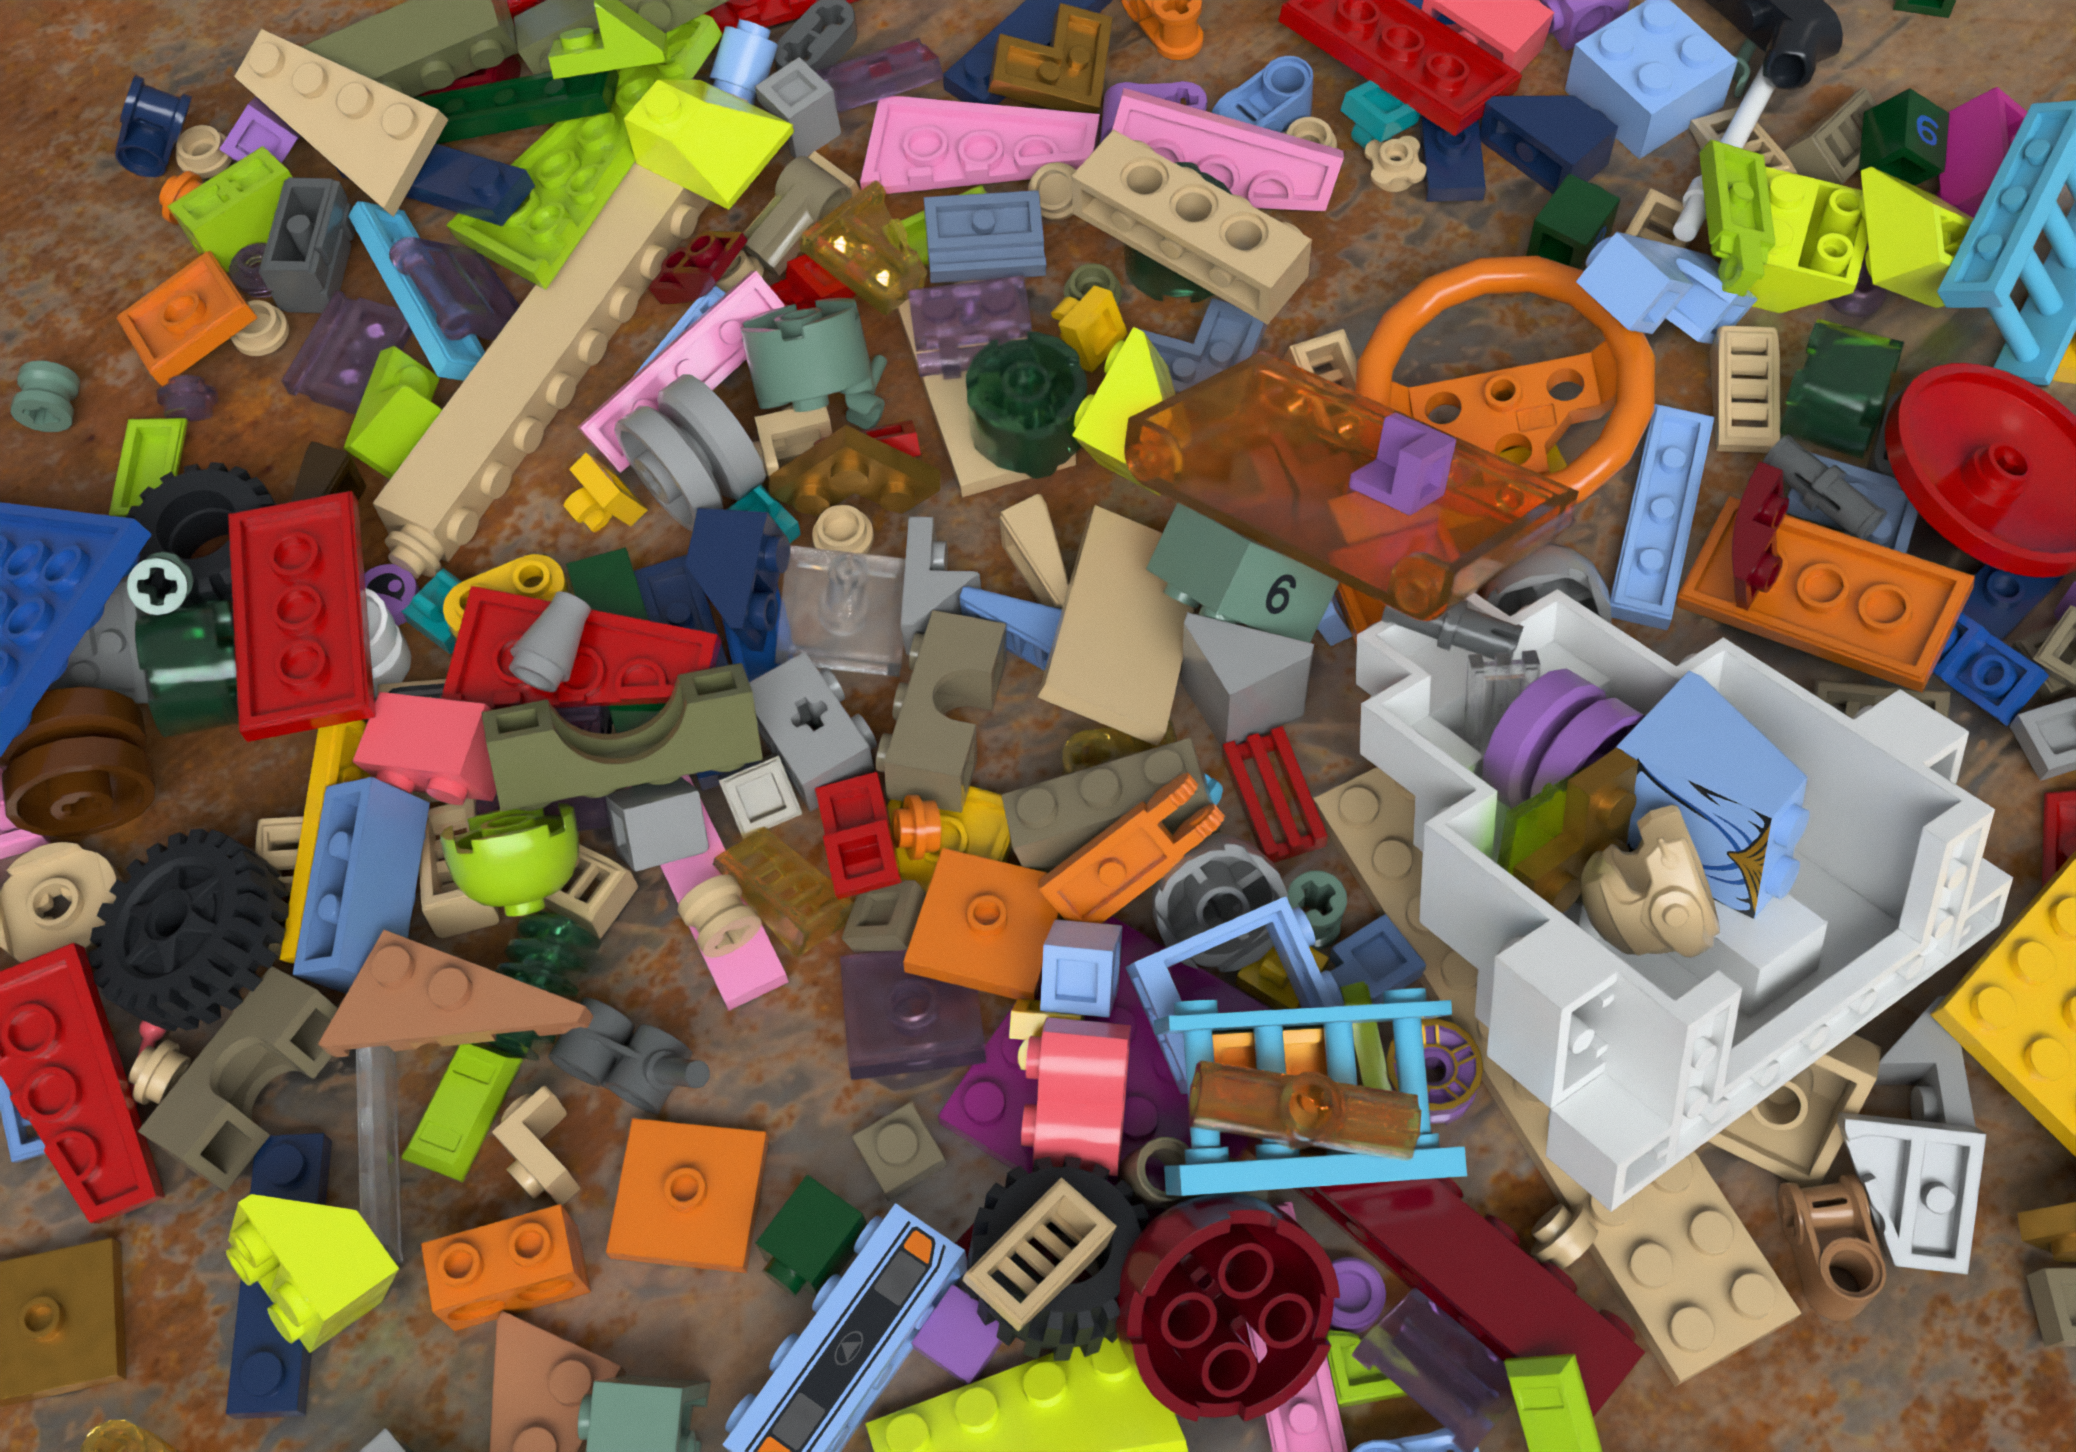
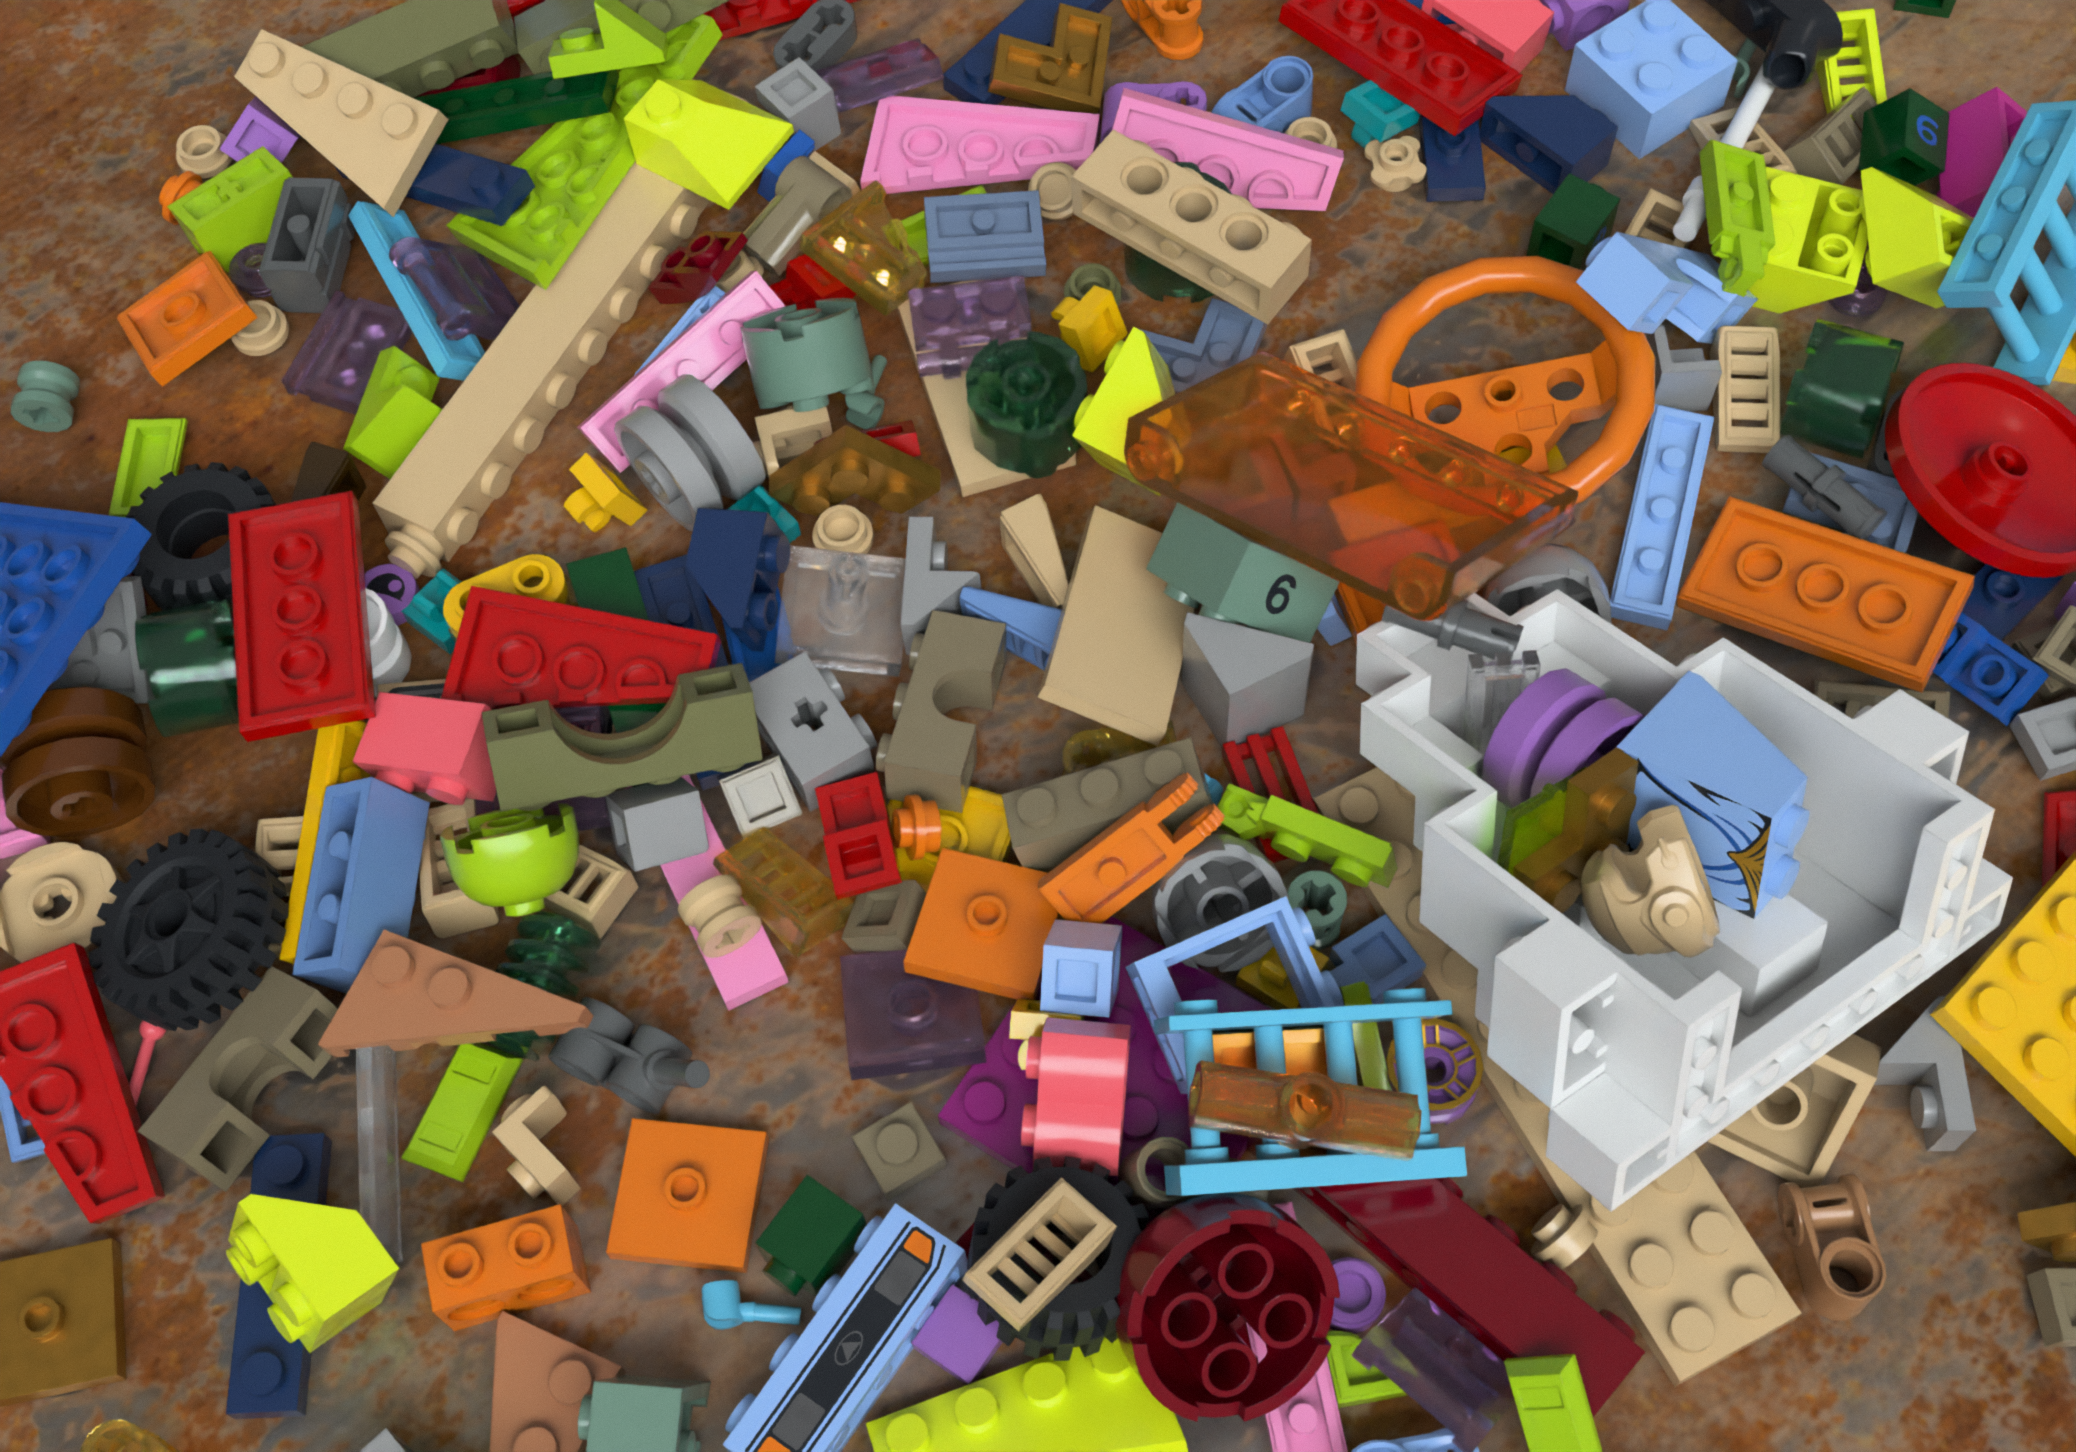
(146, 596): bush -> none
(149, 128): dark blue piece -> none
(157, 1072): tan plate -> none
(187, 398): plate -> none
(550, 644): light grey cone -> none
(724, 1308): none -> medium azure hand
(743, 59): light blue brick -> none
(797, 146): none -> blue tile
(1304, 833): none -> lime hinge
(1409, 465): medium lavender panel -> none
(1683, 375): none -> light grey panel
(1755, 537): dark red slope -> none
(1862, 28): none -> neon yellow slope
(1918, 1186): wing -> none

